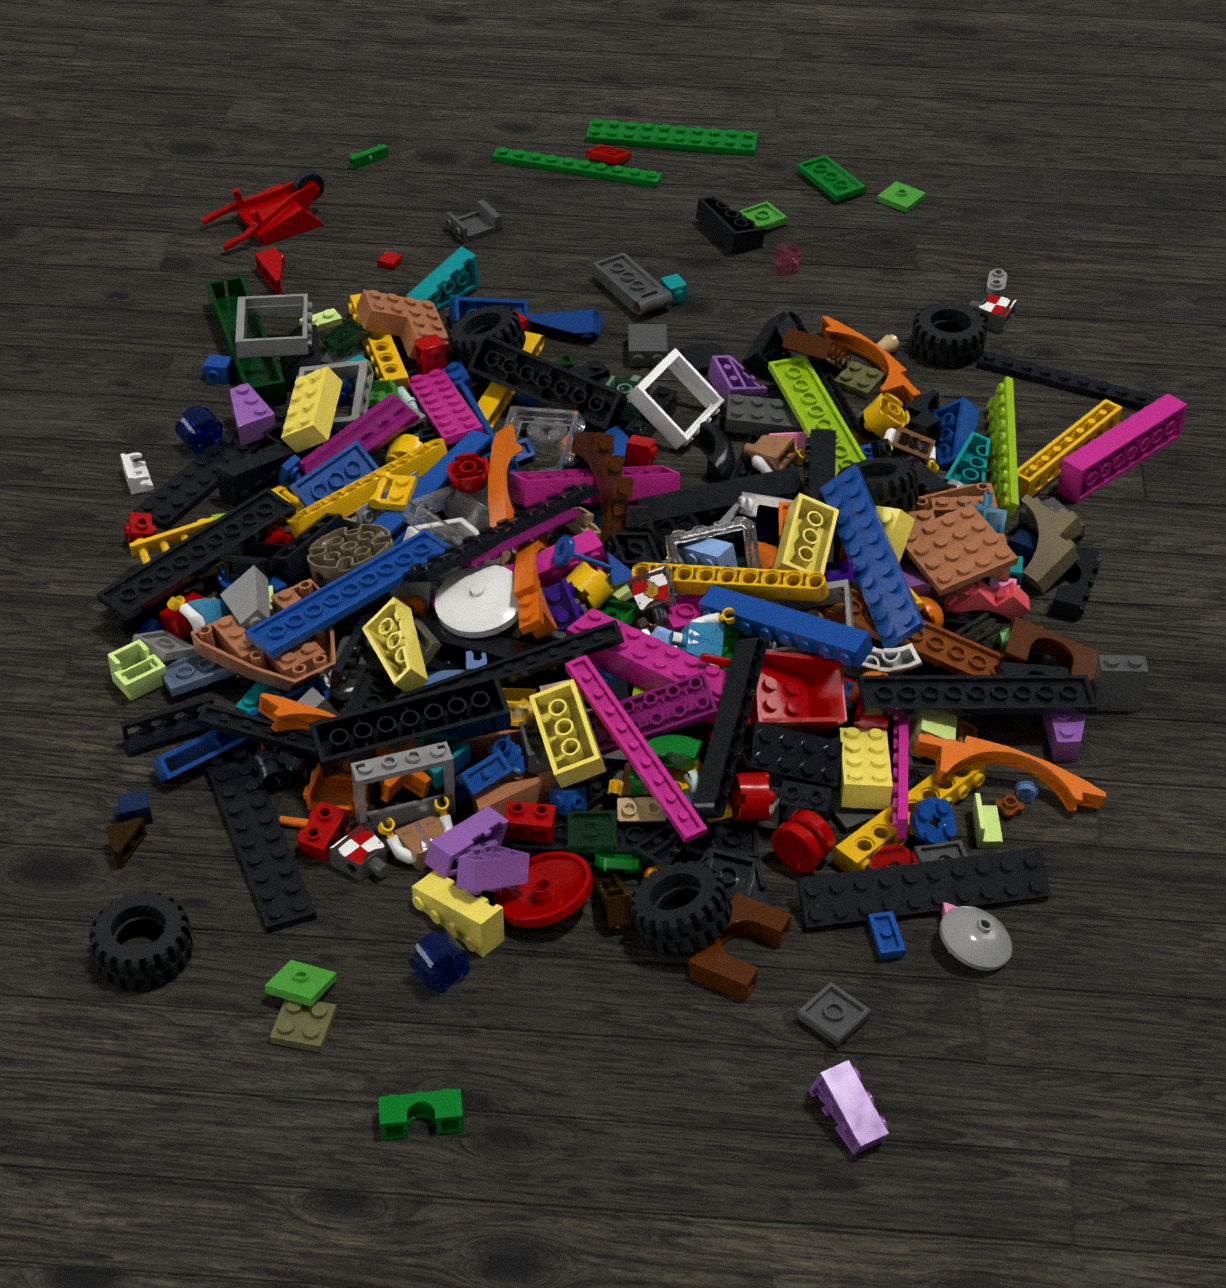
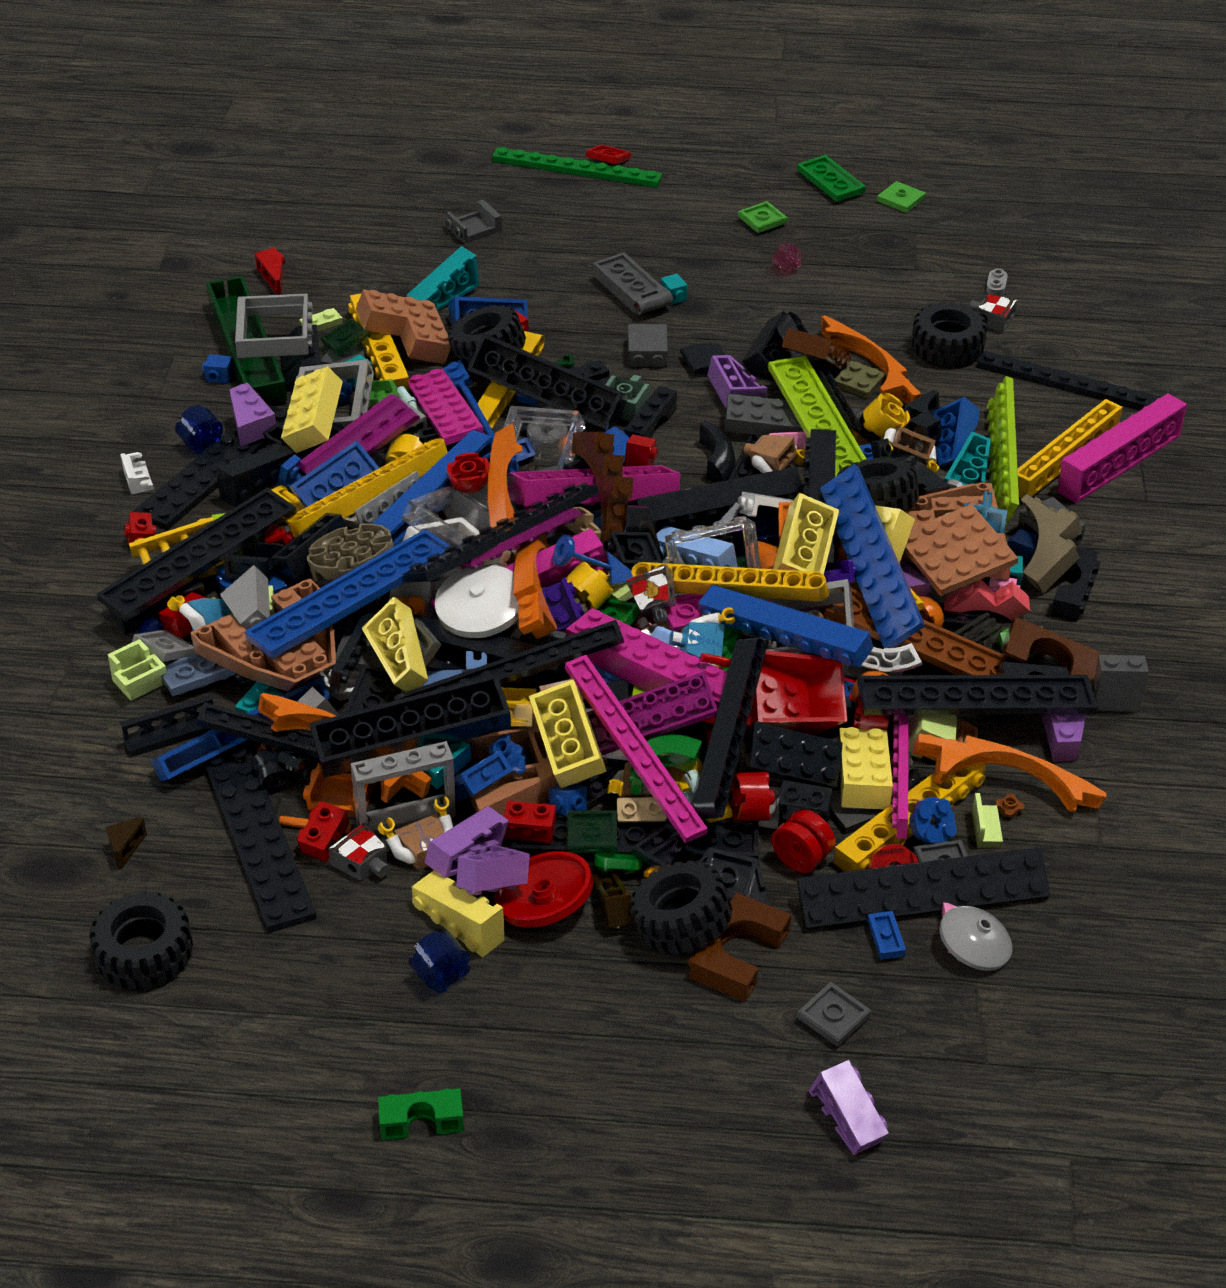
(133, 806): dark blue brick -> none
(275, 211): red piece -> none
(301, 983): bright green plate -> none
(303, 1025): olive plate -> none
(369, 156): green piece -> none
(389, 260): red tile -> none
(399, 494): yellow plate -> none
(429, 354): red brick -> none
(533, 749): dark grey hinge -> none
(579, 323): blue wedge -> none
(672, 137): green plate -> none
(684, 523): black slope -> none
(695, 384): white window -> none
(728, 225): black wedge -> none
(889, 343): tan cone -> none
(1025, 791): medium blue plate -> none

